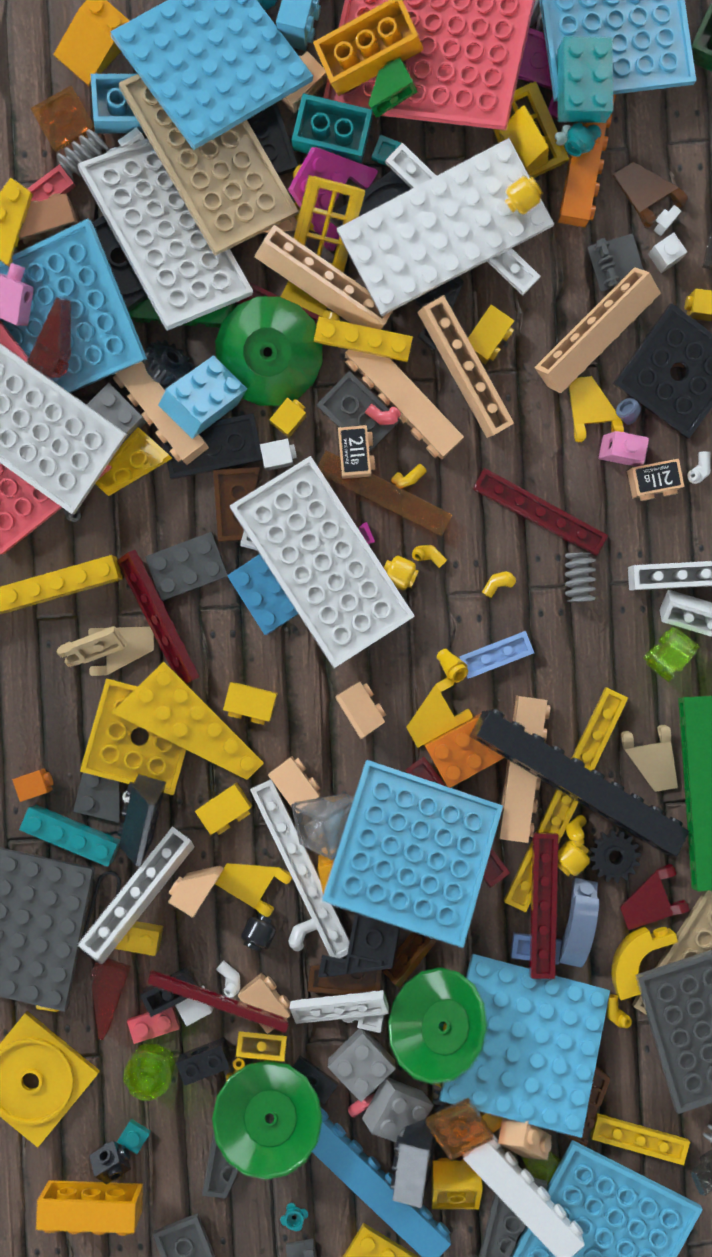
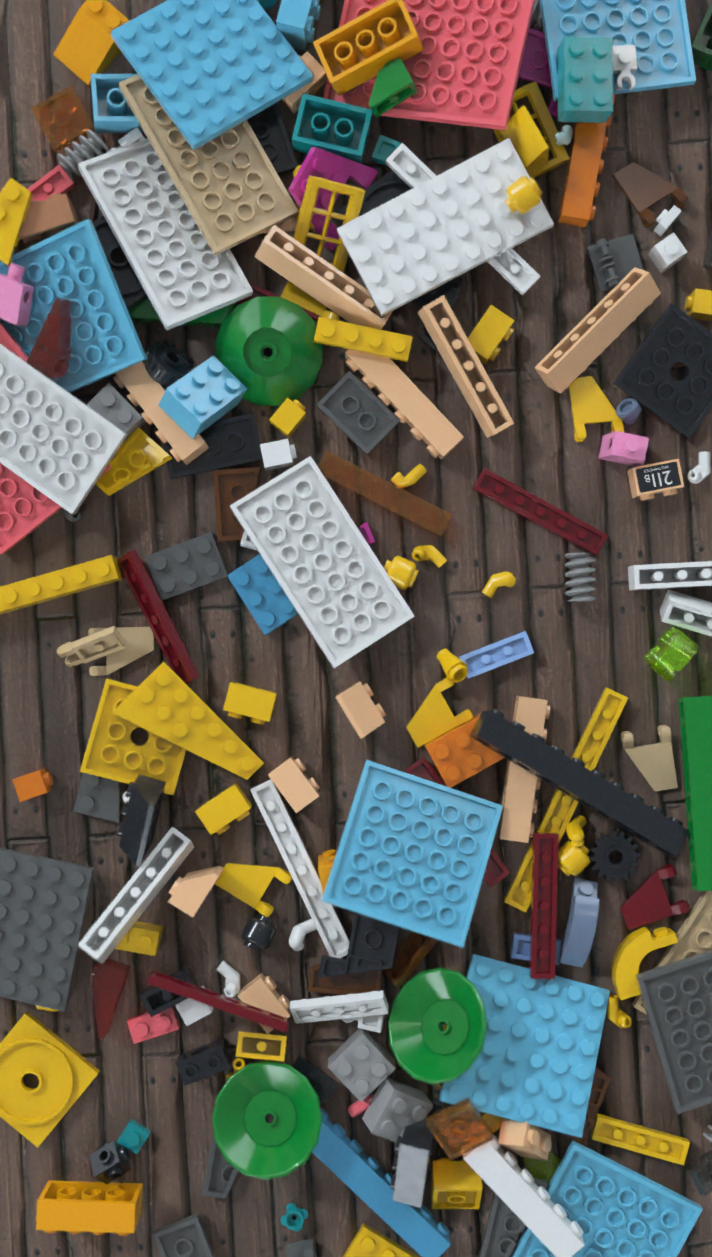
(70, 835): teal brick -> none
(94, 899): black piece -> none
(149, 1071): clear neon green brick -> none
(322, 822): clear slope -> none
(354, 451): brick -> none
(383, 418): coral arm -> none
(582, 139): teal animal -> none
(624, 64): none -> white plate

